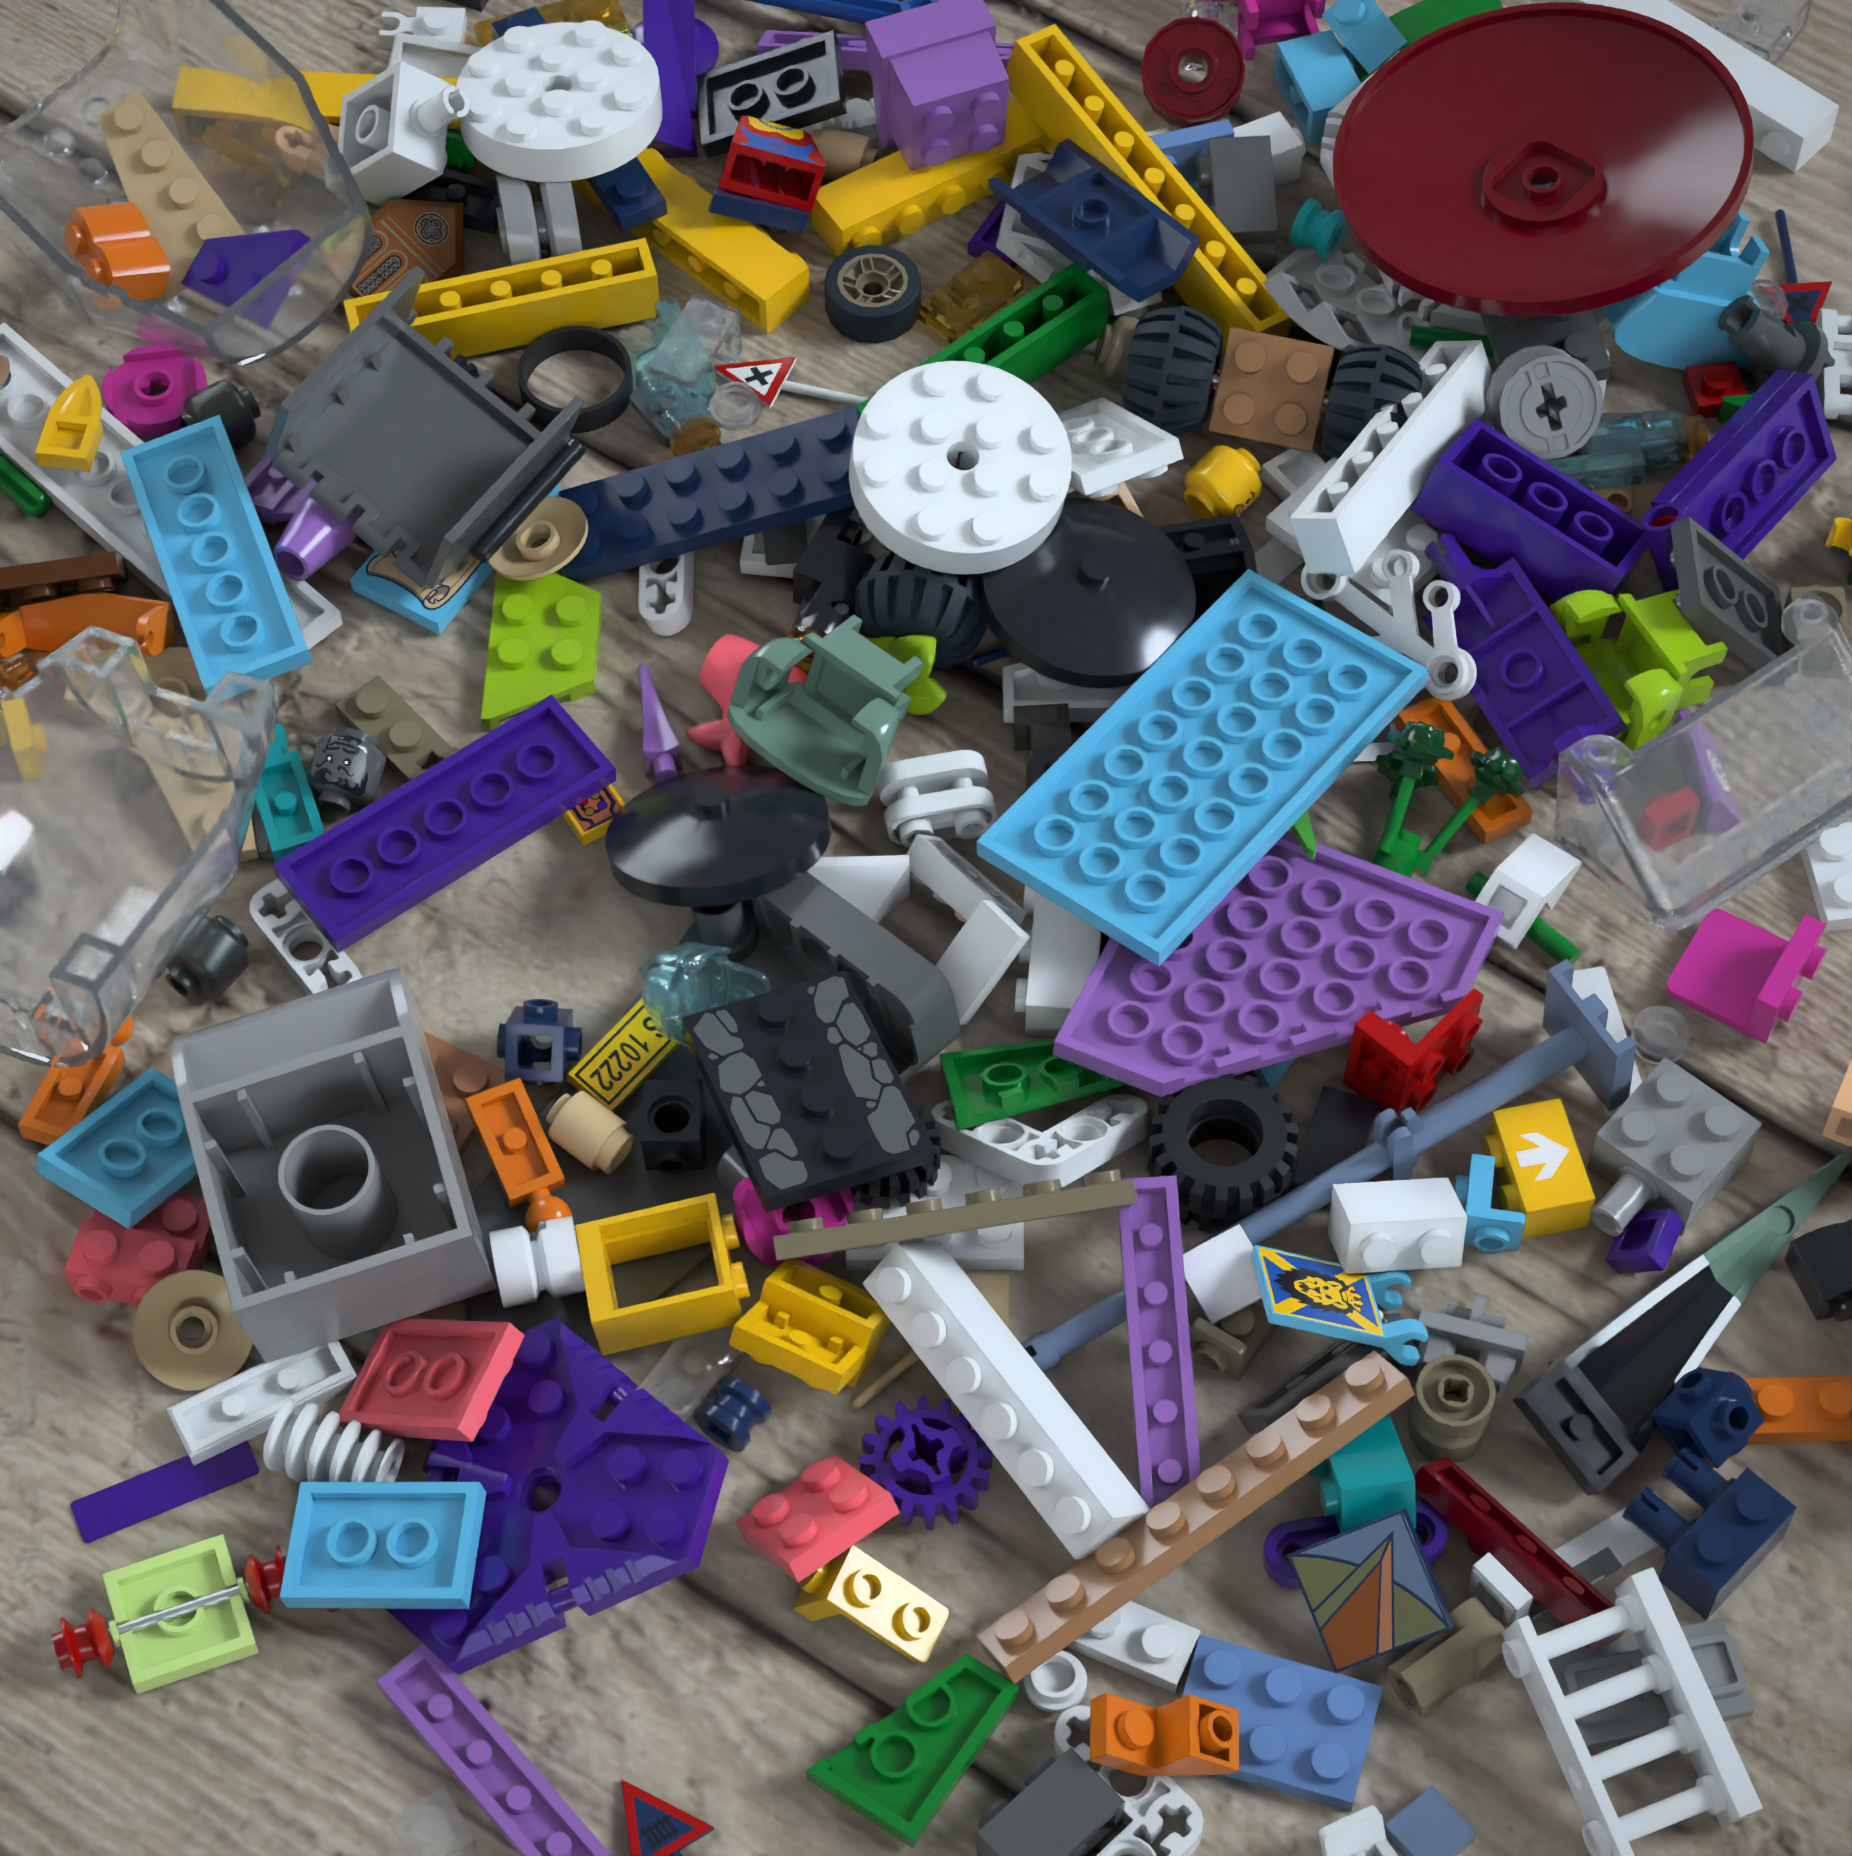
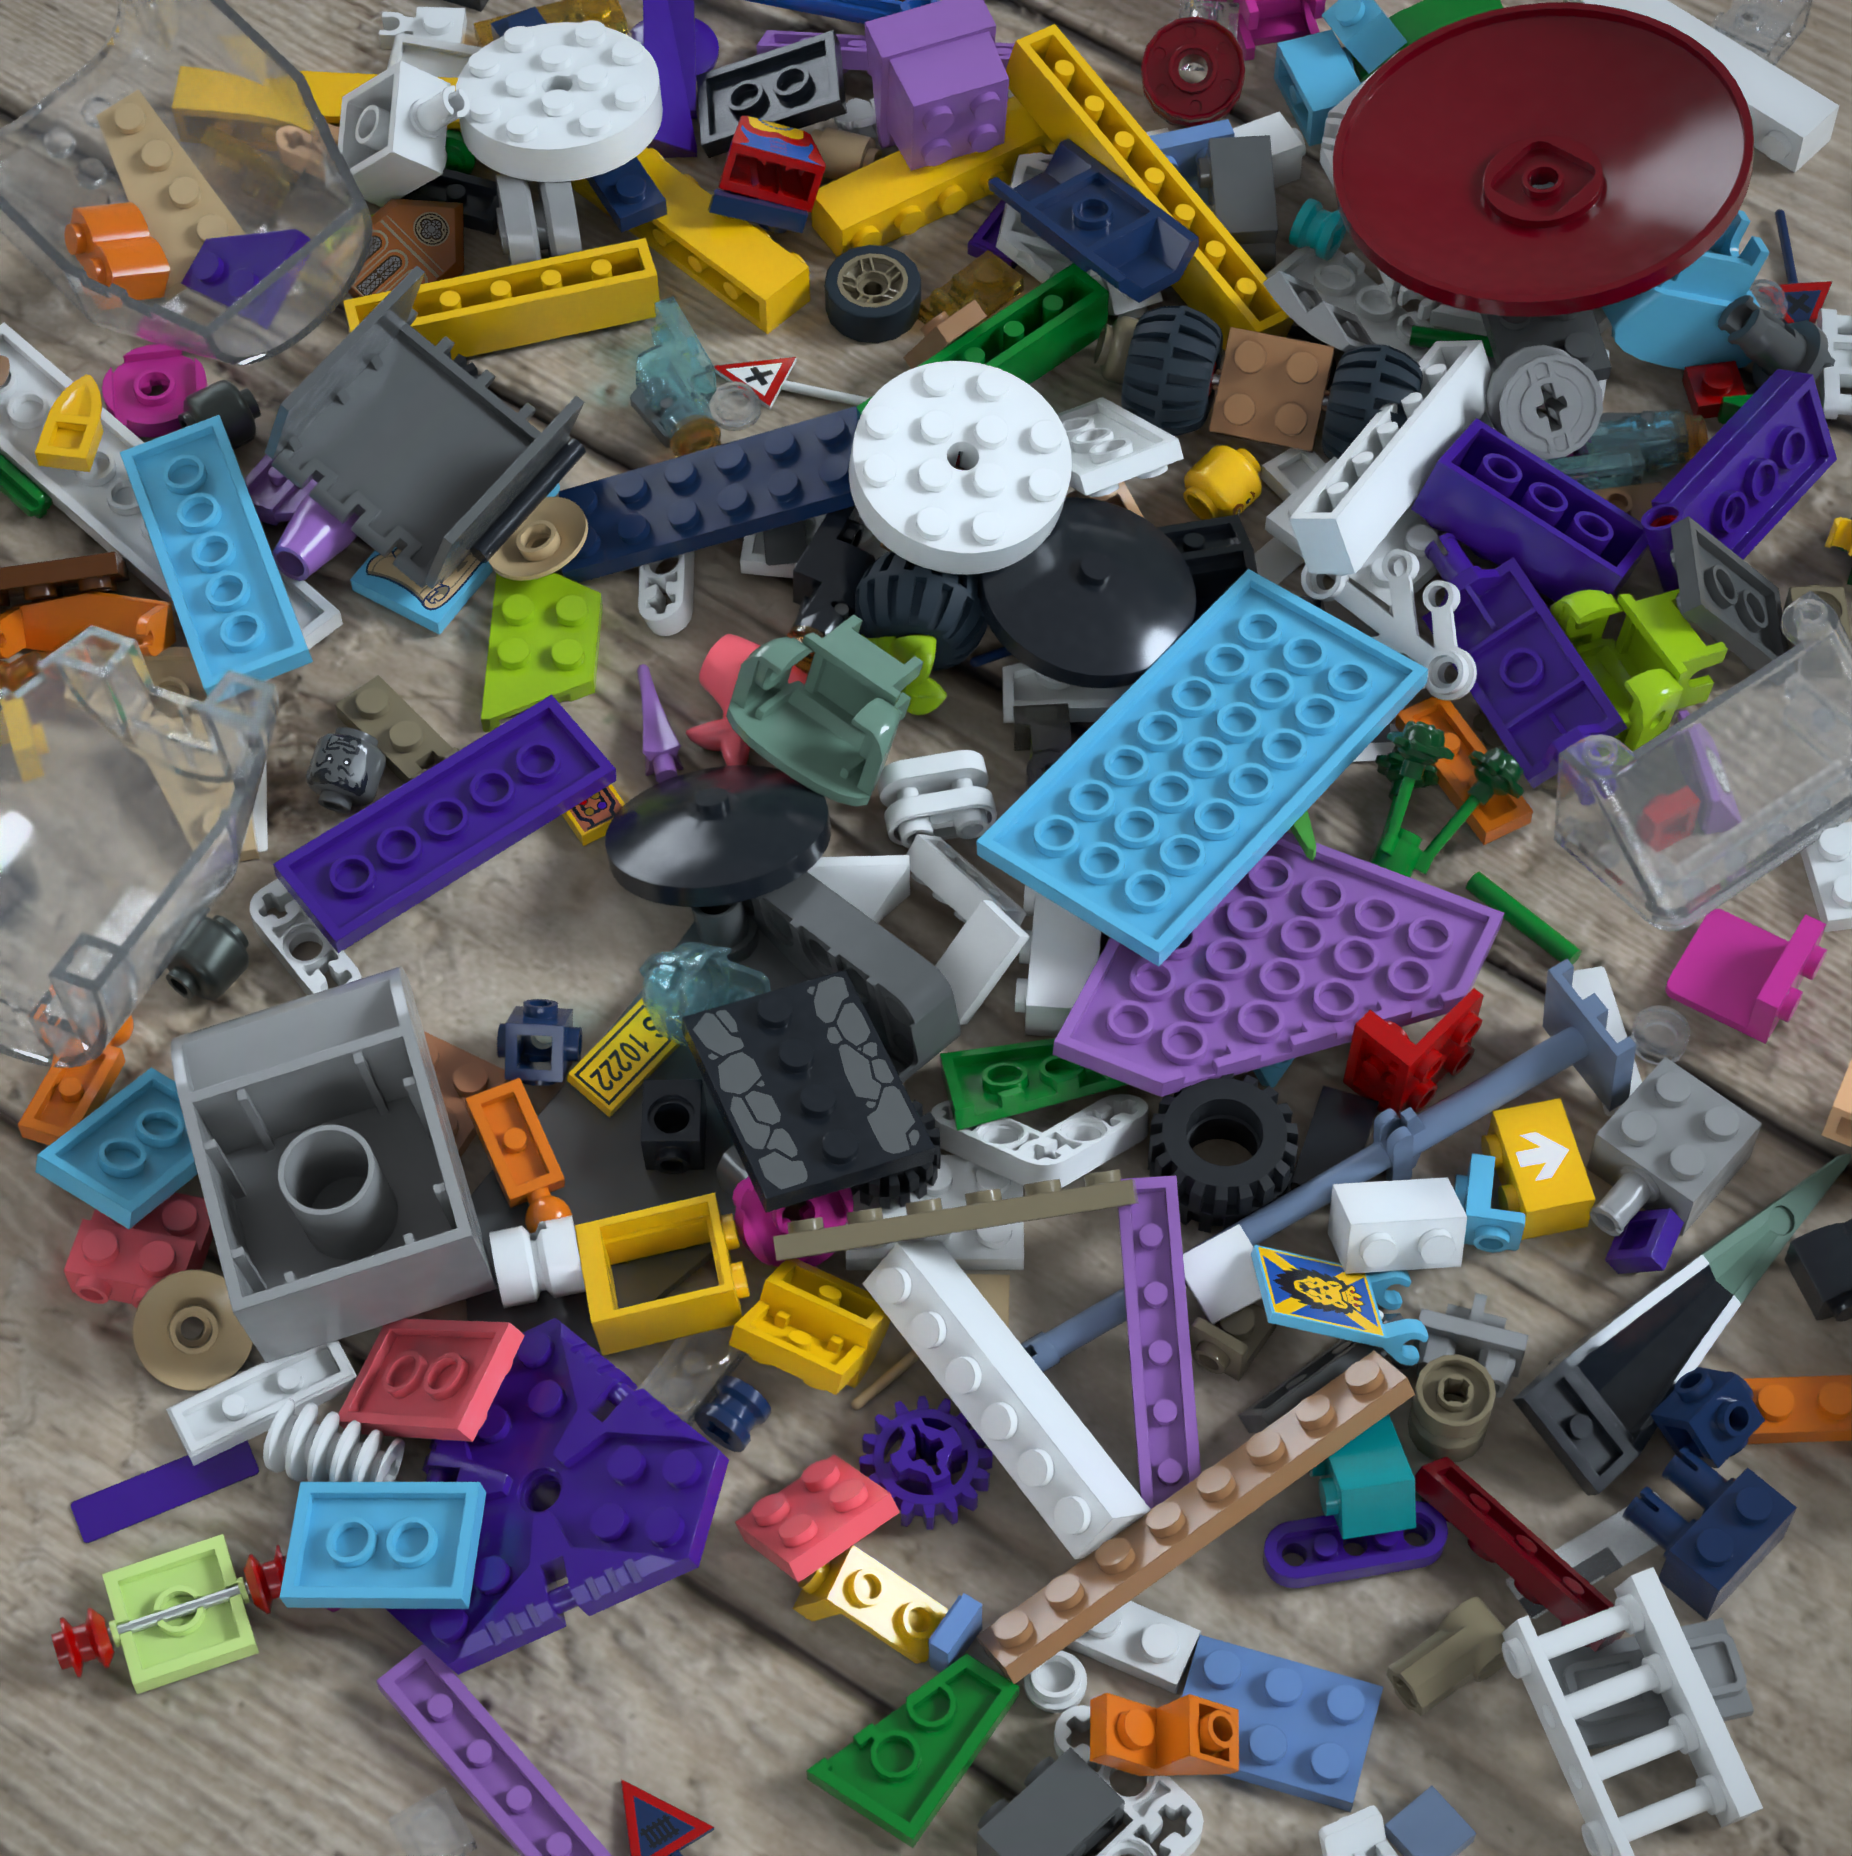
(286, 799): teal plate -> none
(570, 339): black tyre -> none
(590, 1132): tan brick -> none
(696, 337): clear bracket -> none
(944, 331): none -> medium nougat plate
(955, 1632): none -> medium blue tile
(1370, 1590): tile -> none
(1499, 1590): white tile -> none
(1525, 883): white slope -> none

